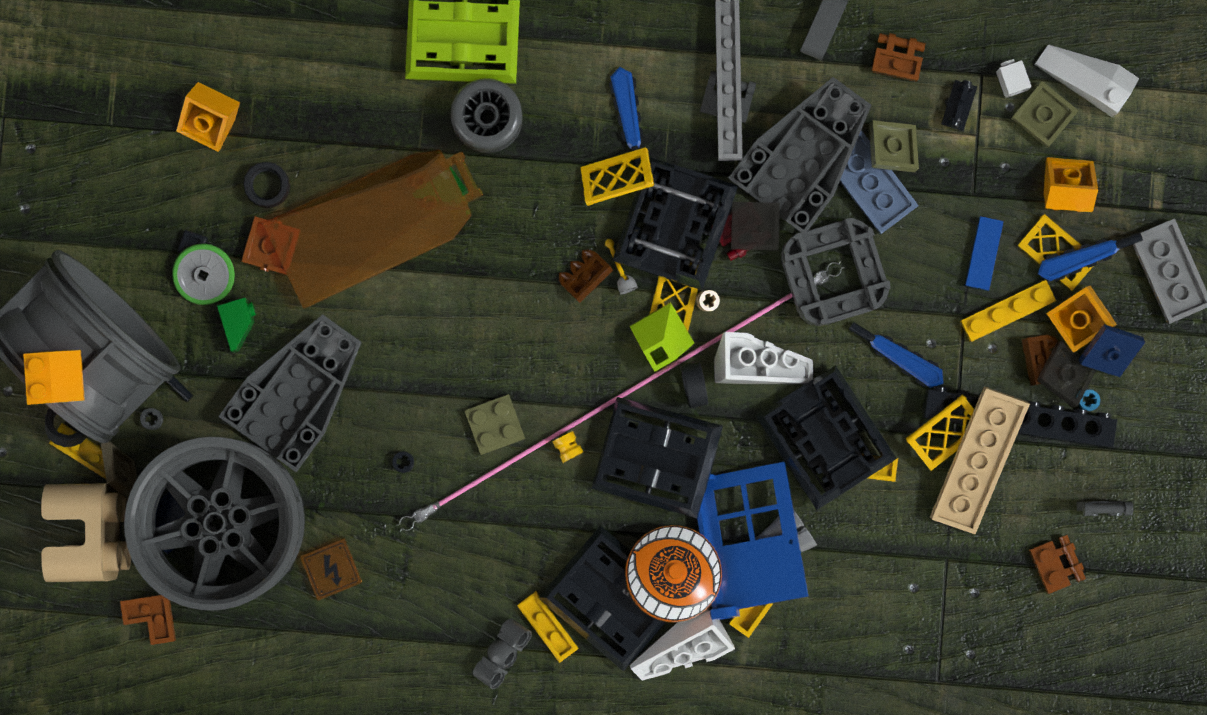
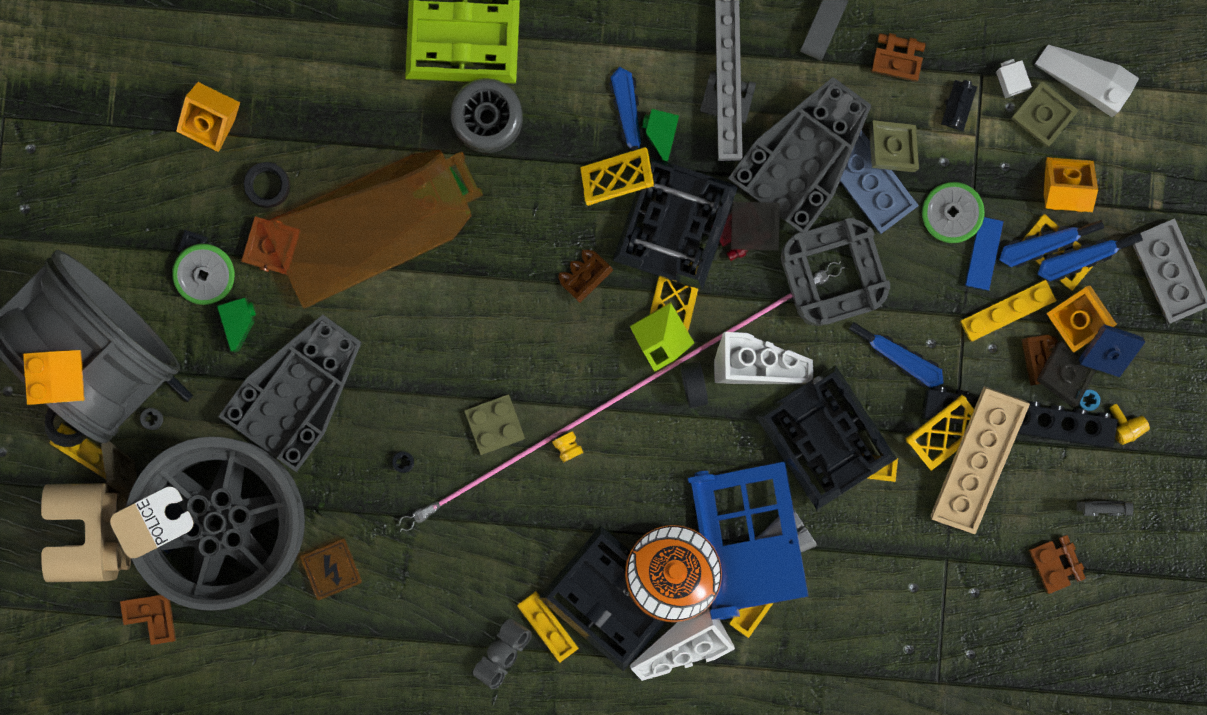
(145, 525): none -> piece
(625, 282): hinge -> none
(657, 457): black piece -> none
(660, 131): none -> green slope
(713, 303): bush -> none
(940, 222): none -> light grey wheel
(1034, 247): none -> blue sword
(1128, 429): none -> yellow piece

